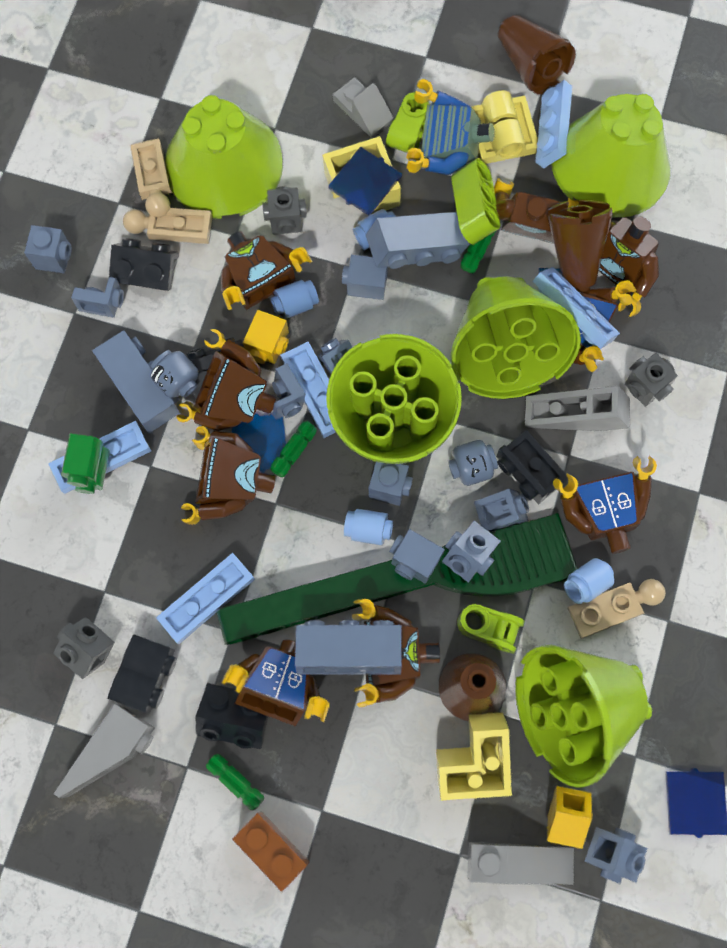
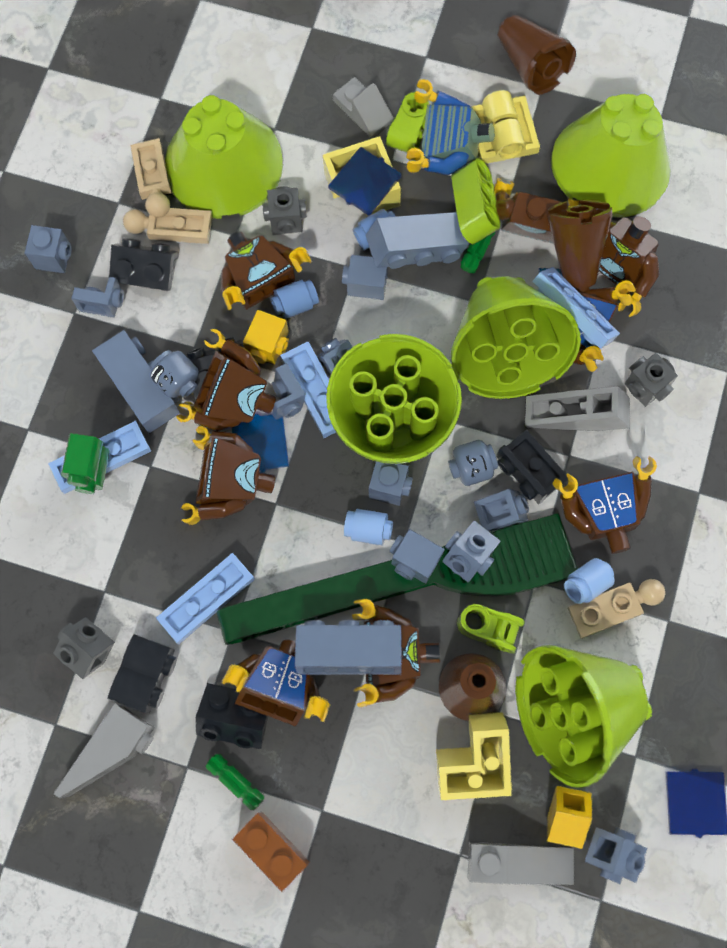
(293, 449): green axle -> none
(553, 124): light blue plate -> none

